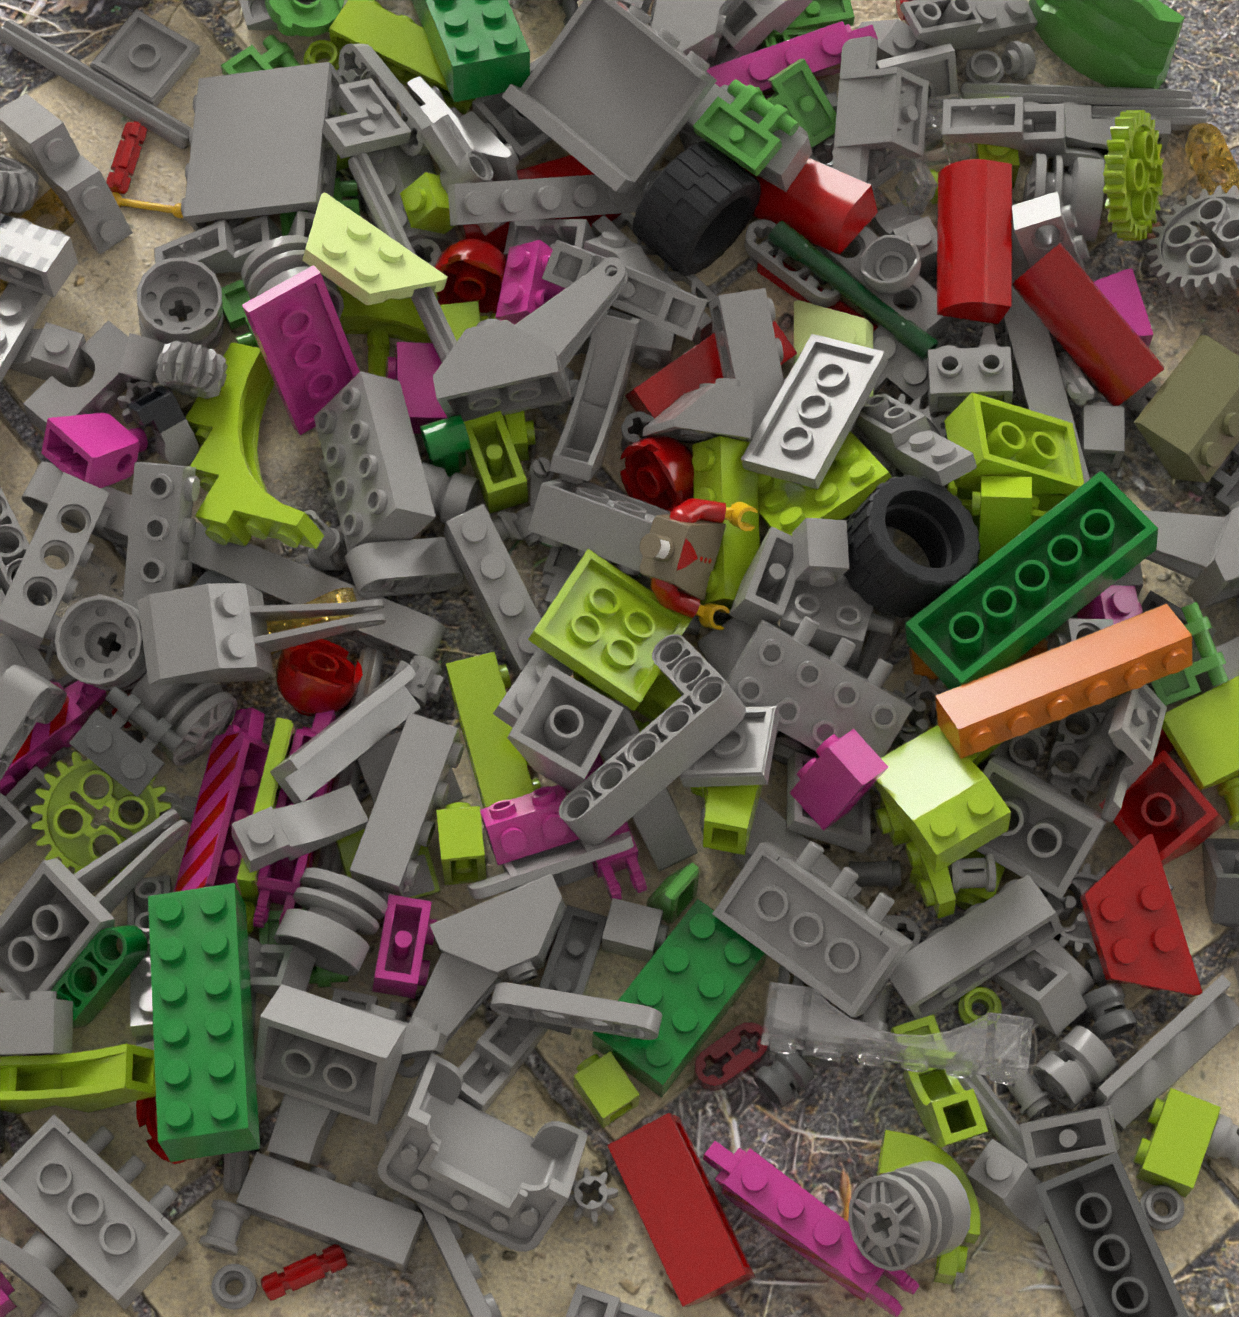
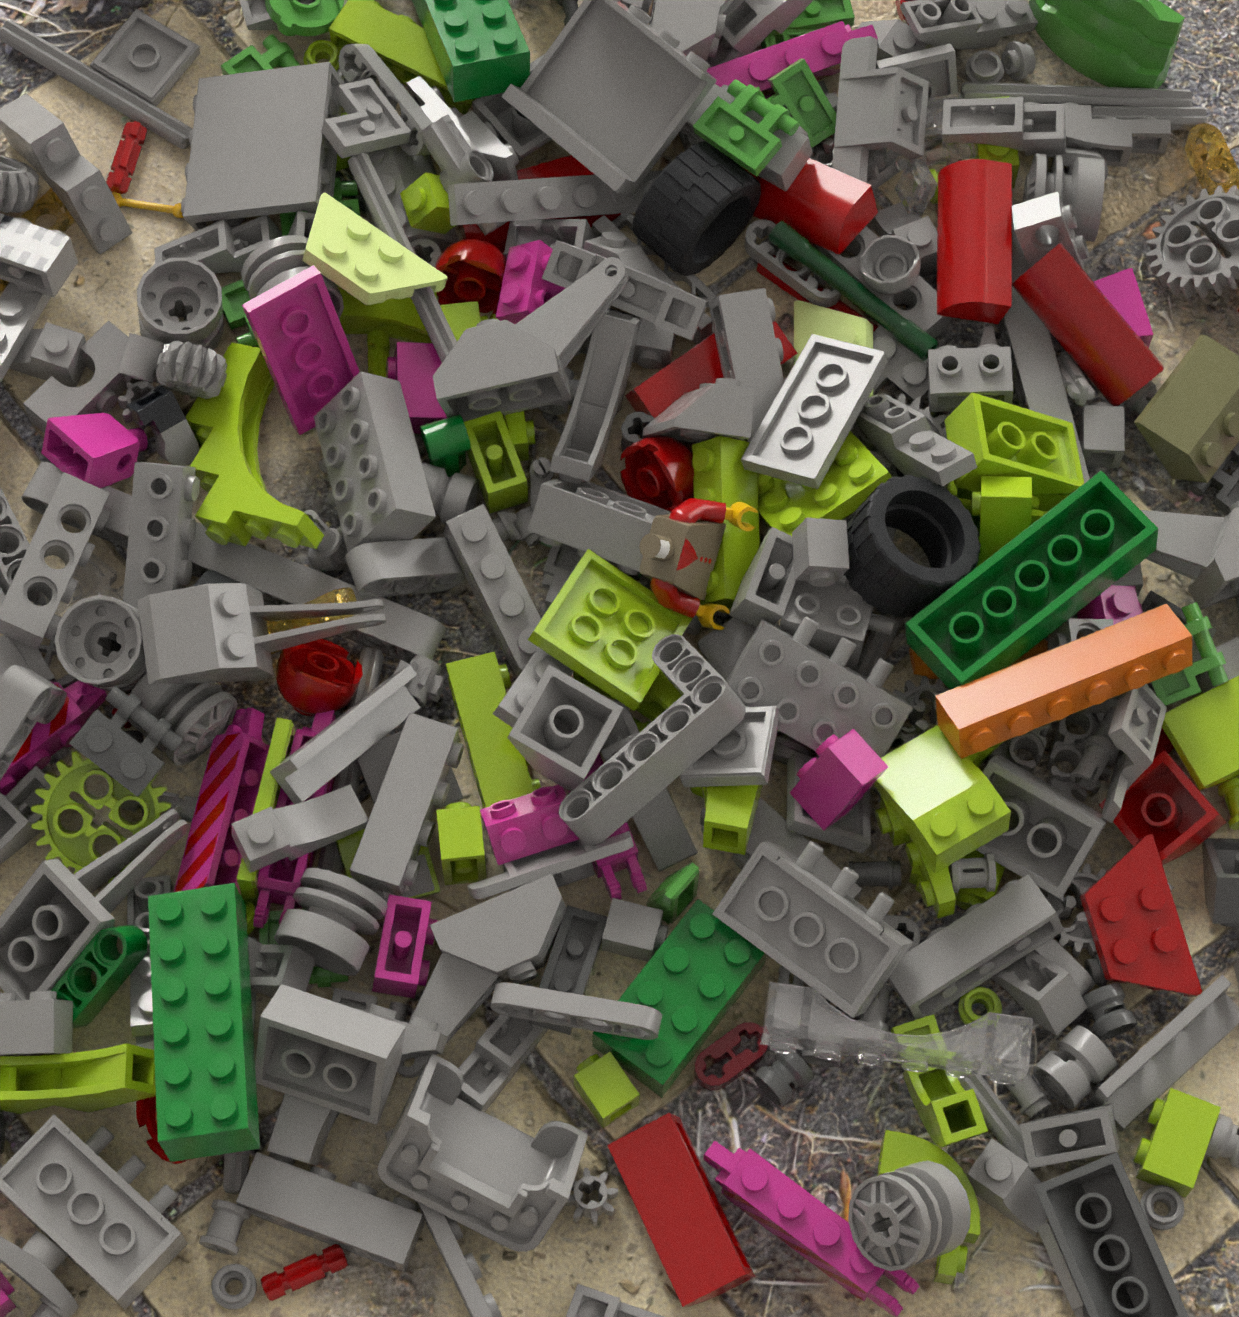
(1133, 175): lime gear -> none

